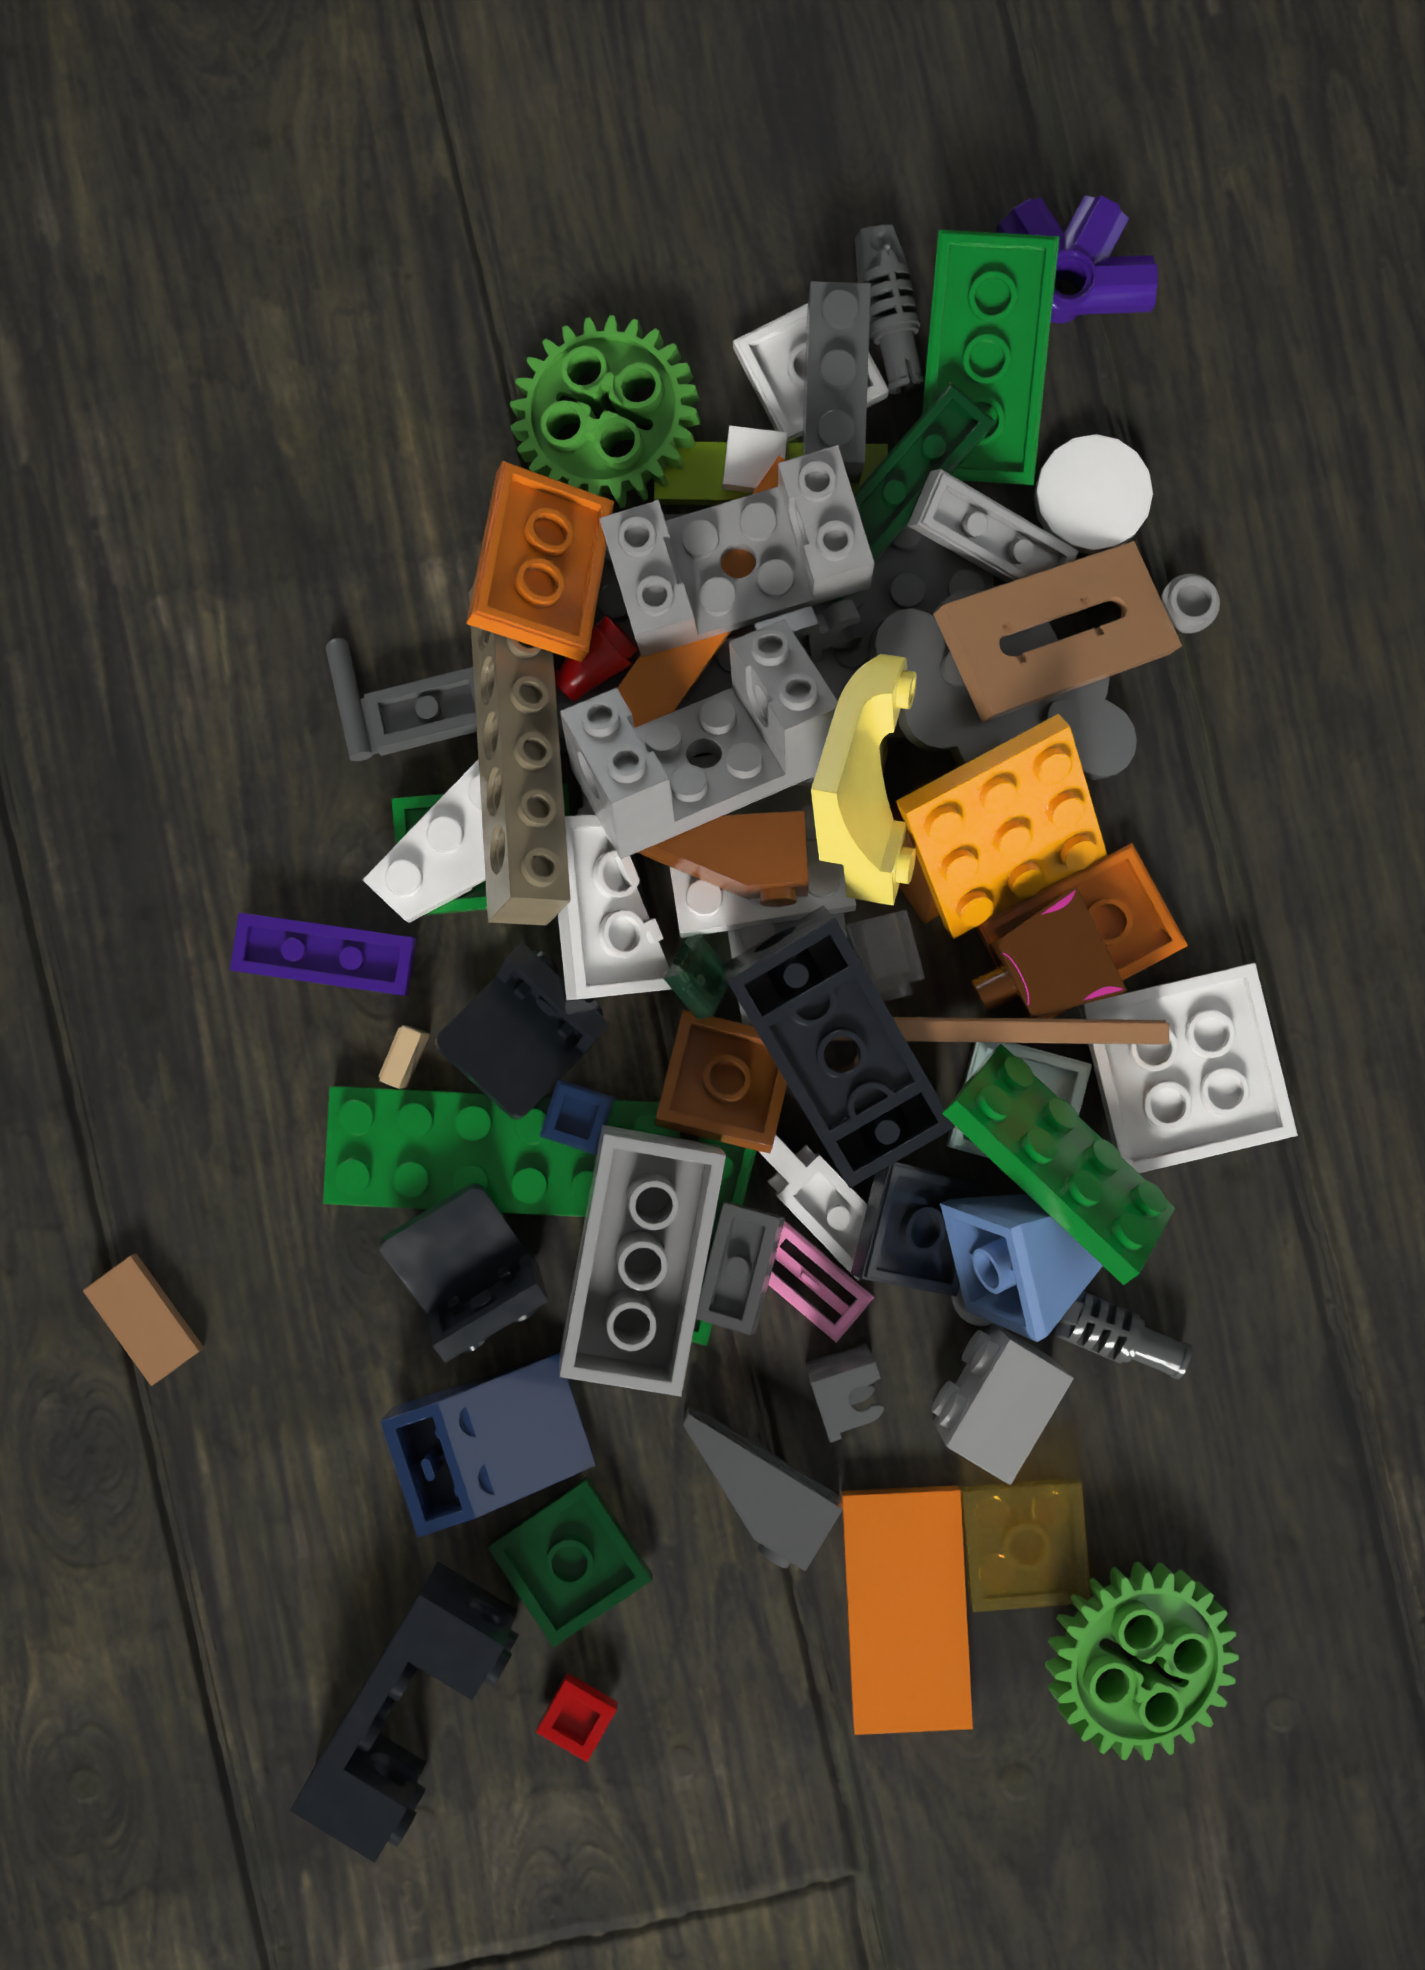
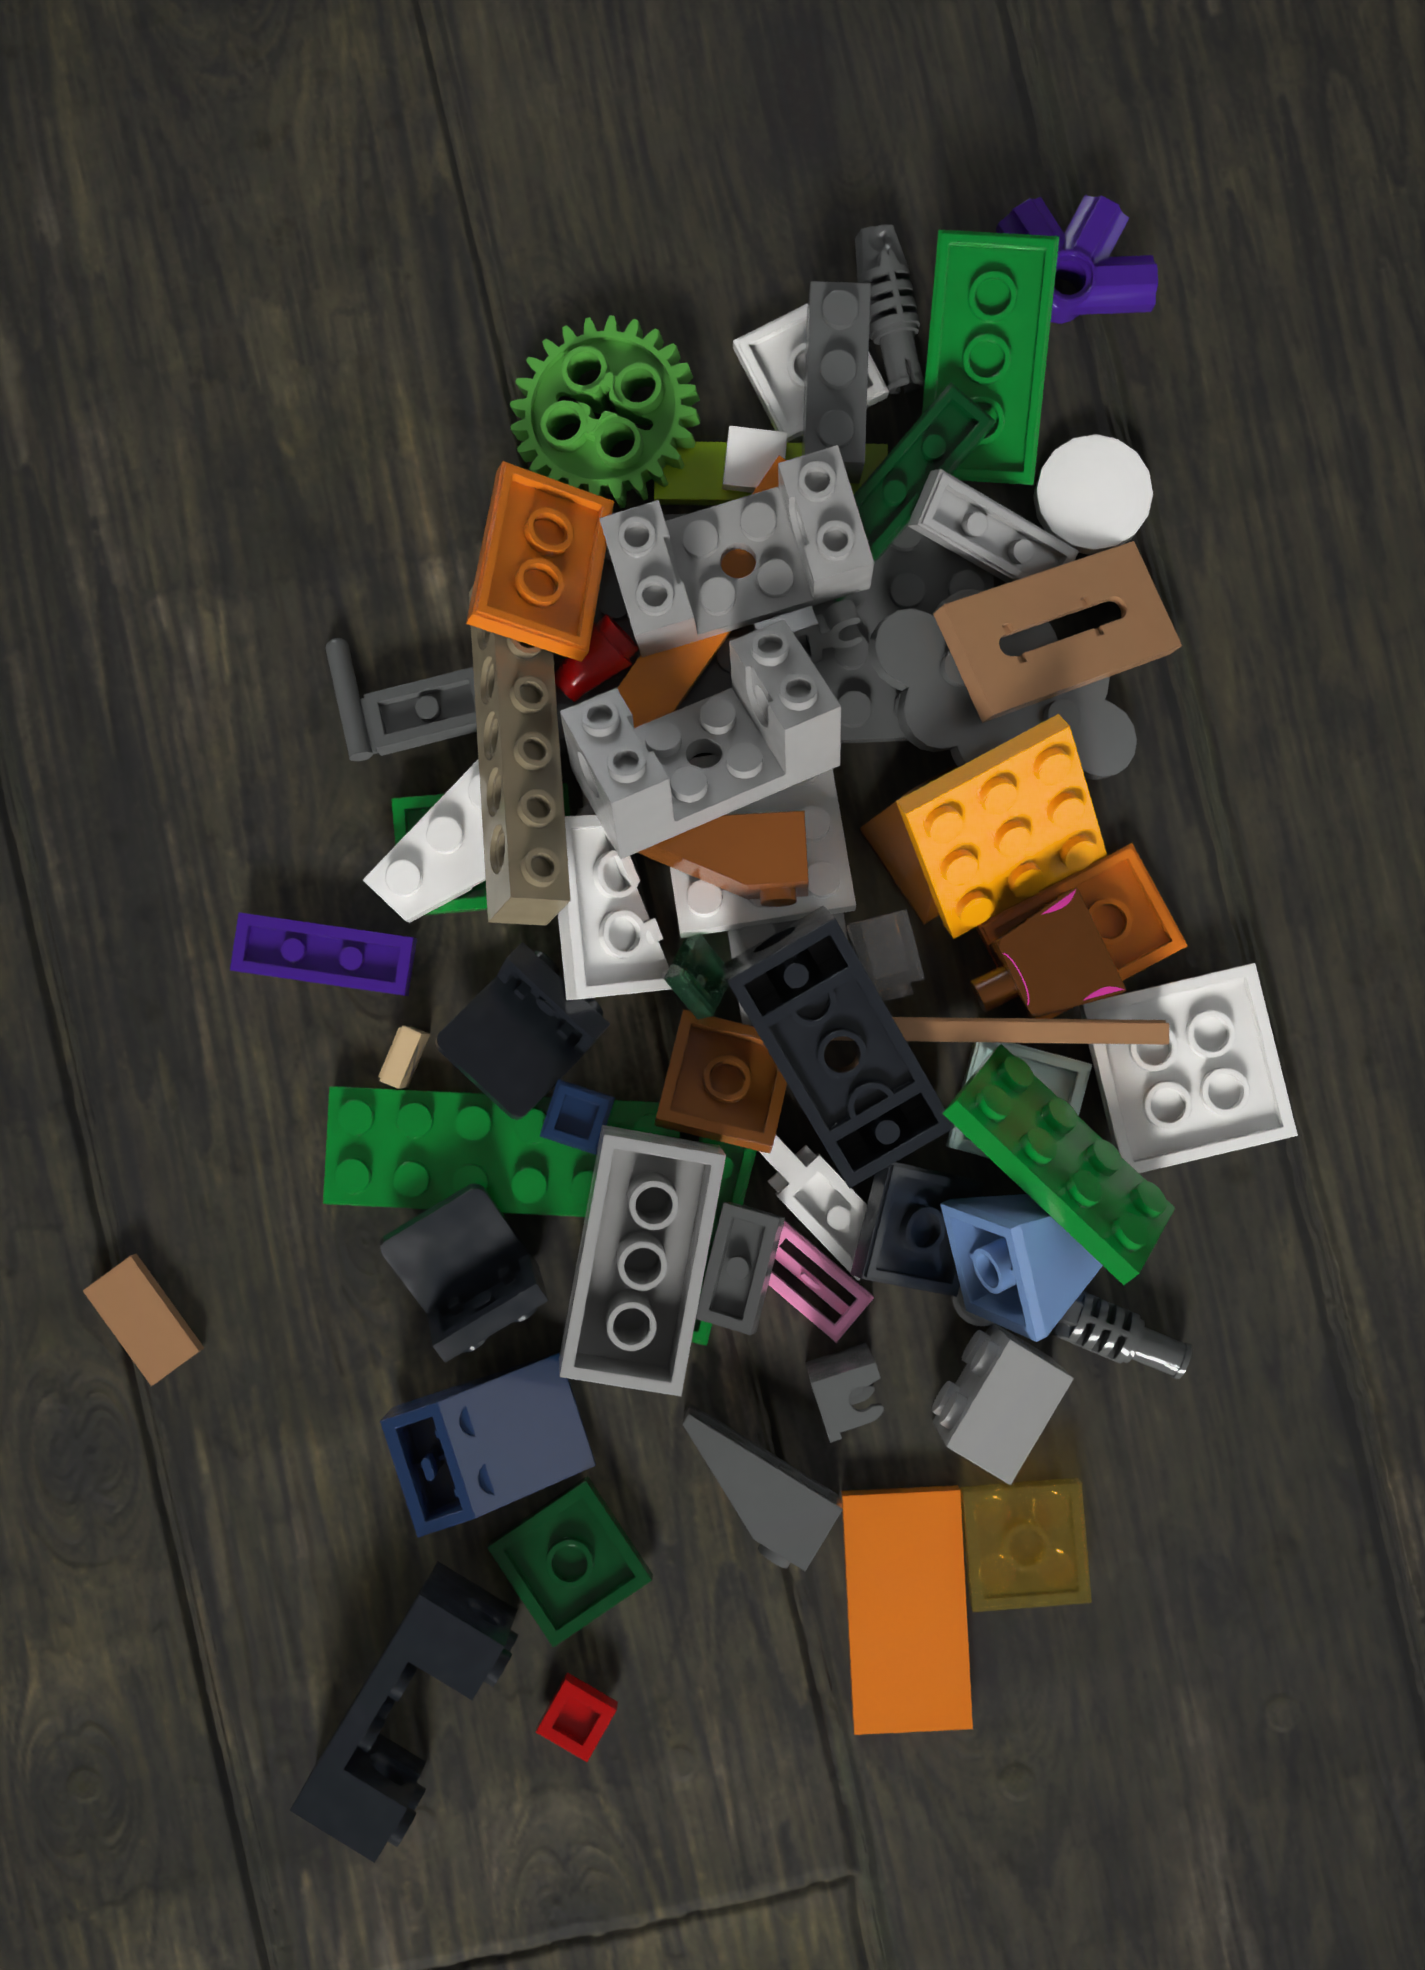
(849, 786): light yellow slope -> none
(1116, 1708): bright green gear -> none
(1191, 602): light grey plate -> none

